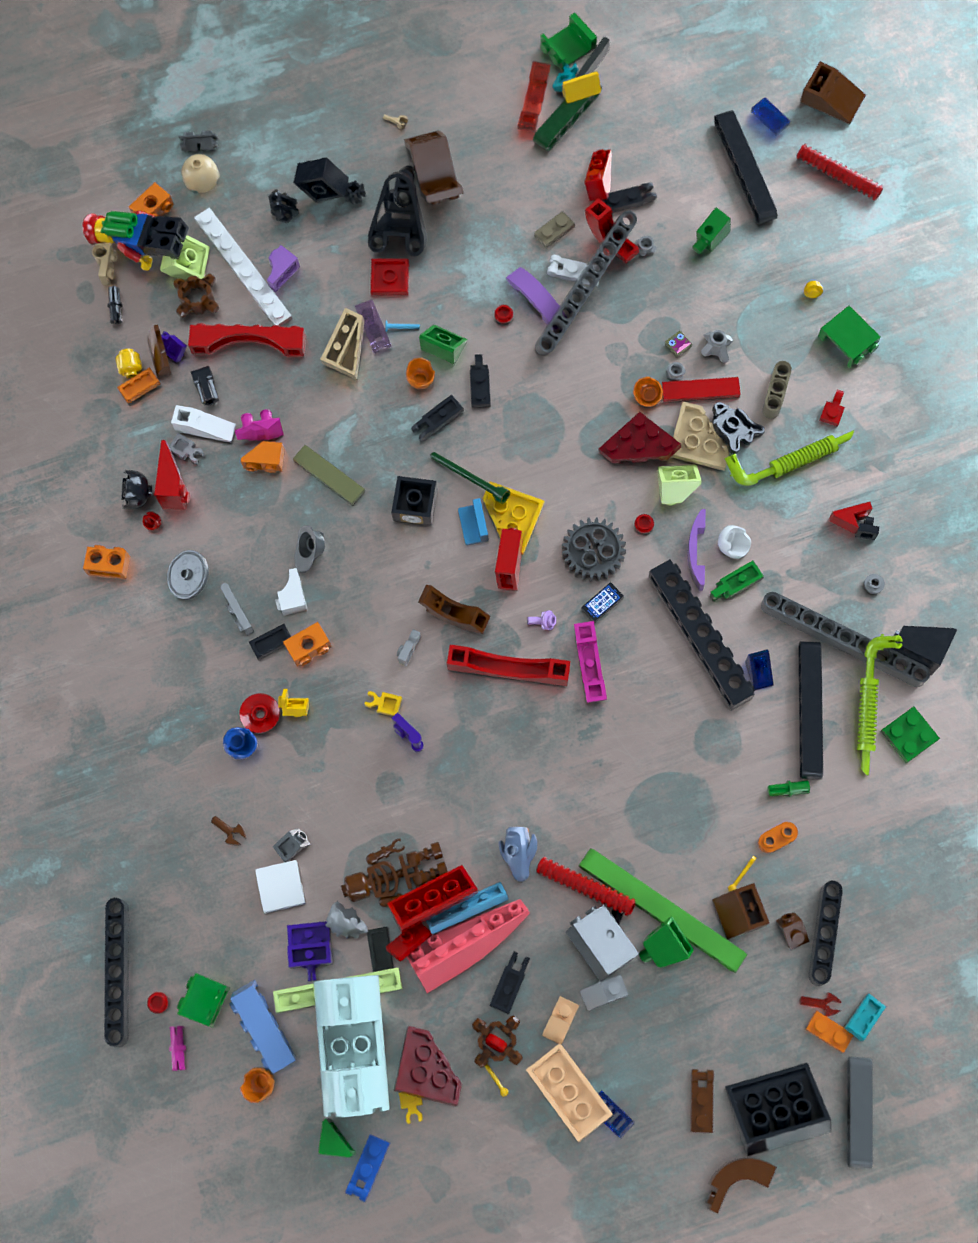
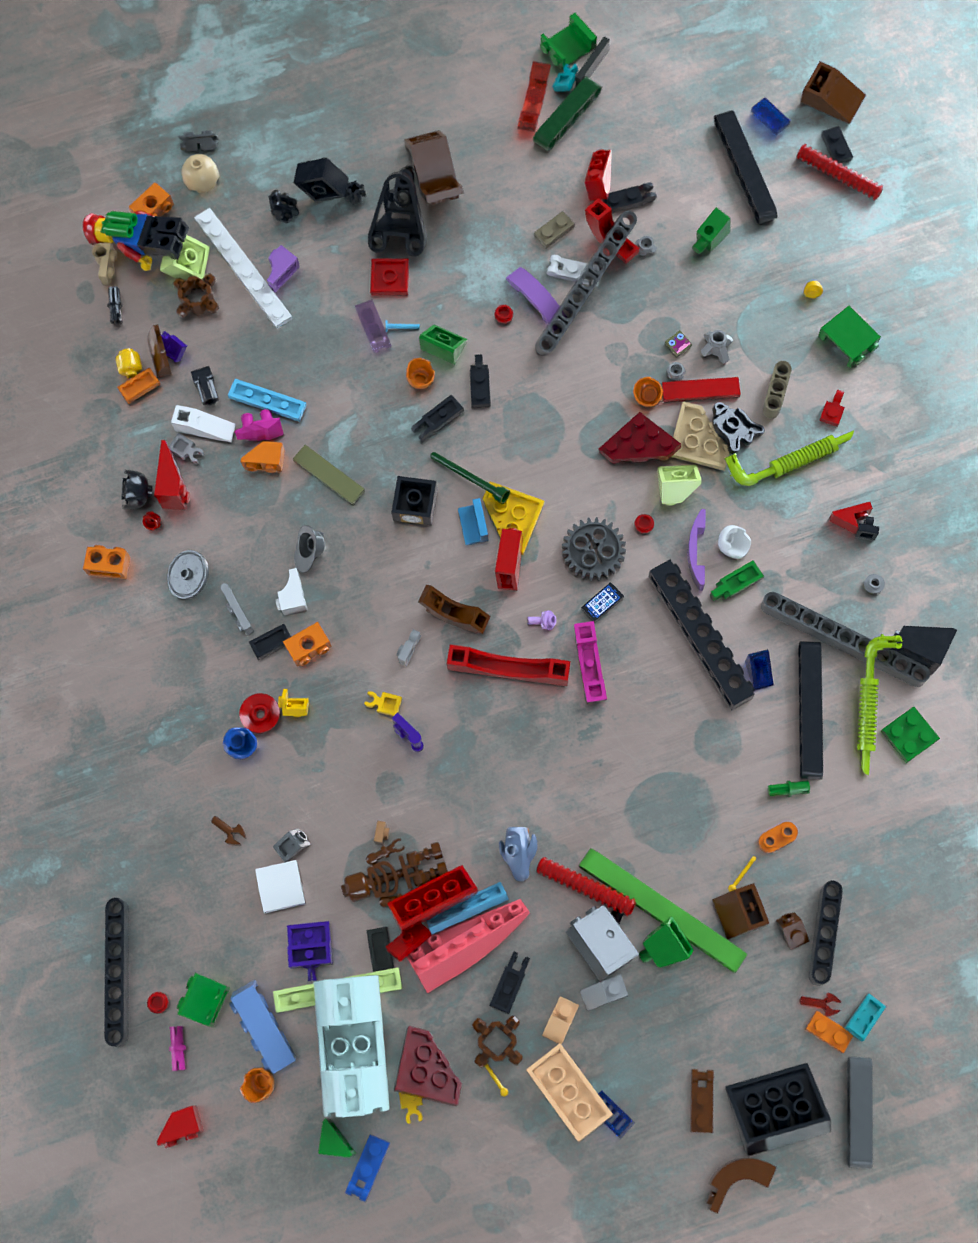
(180, 1124): none -> red slope
(209, 338): red arch -> none
(267, 399): none -> medium azure plate
(345, 344): tan wedge -> none
(345, 921): light grey hair -> none
(381, 833): none -> medium nougat plate
(402, 118): tan hand -> none
(496, 1043): red tile -> none
(581, 87): yellow slope -> none
(837, 145): none -> black plate

